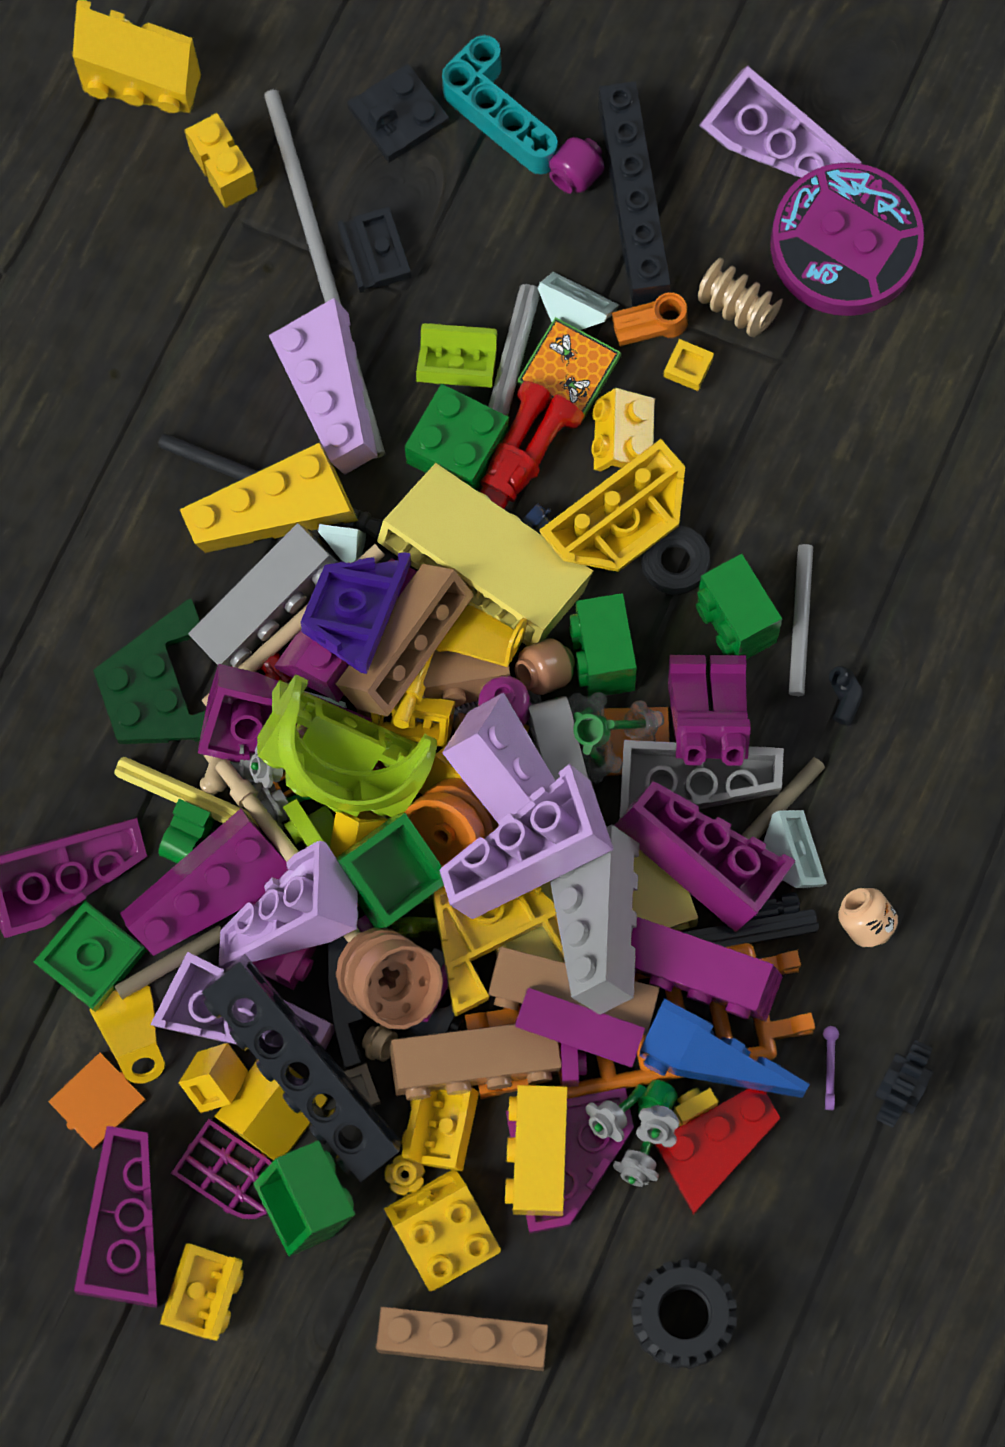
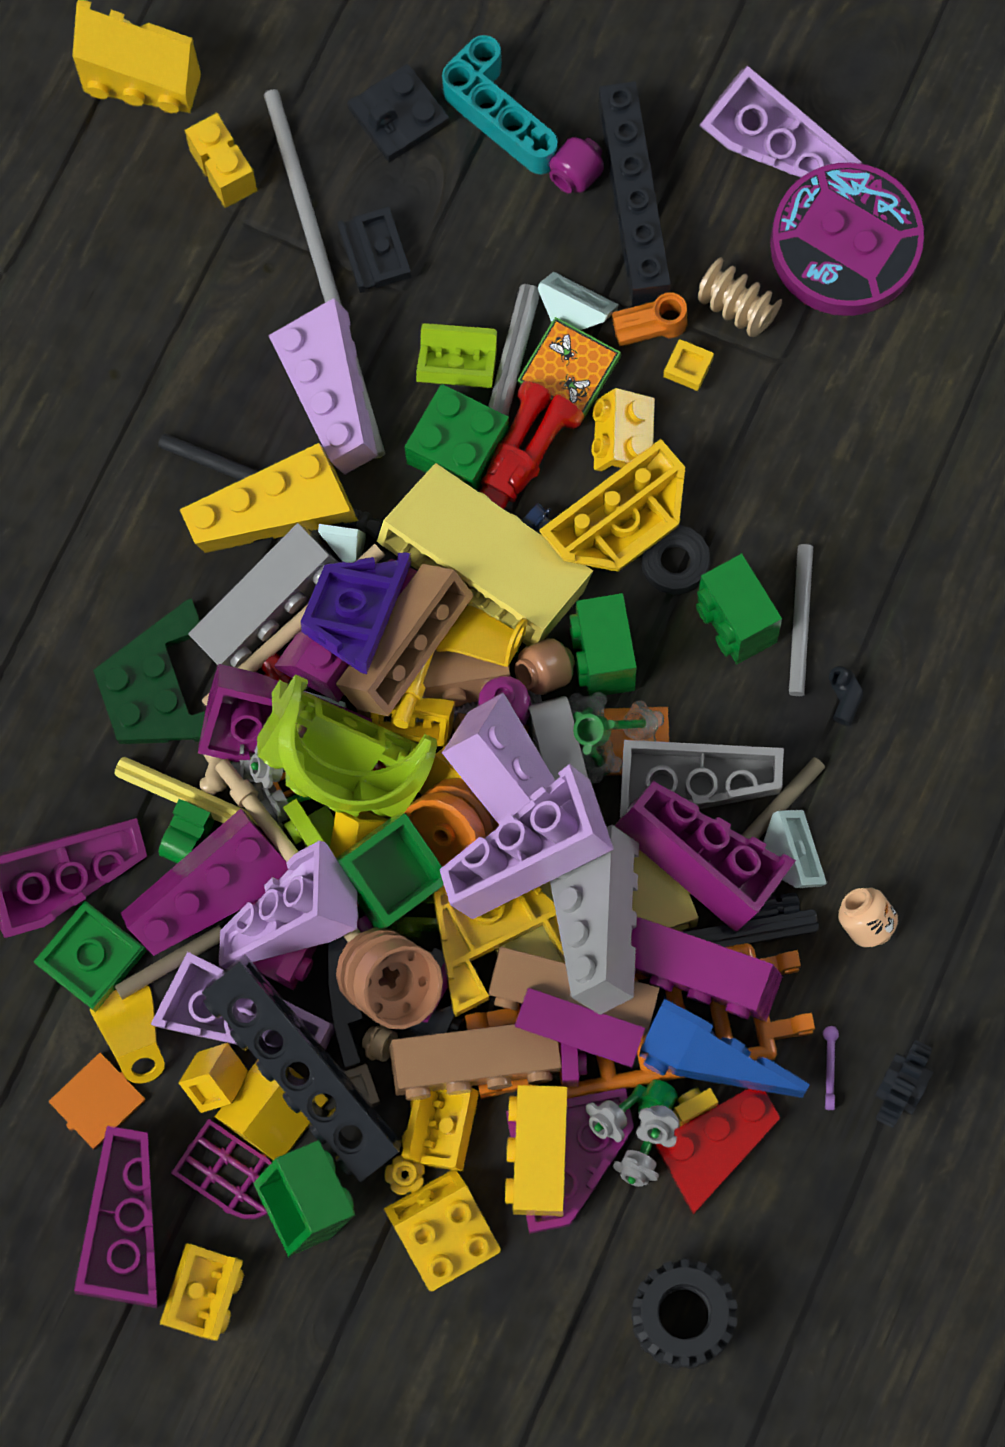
(462, 1339): medium nougat brick -> none
(706, 733): magenta hips -> none

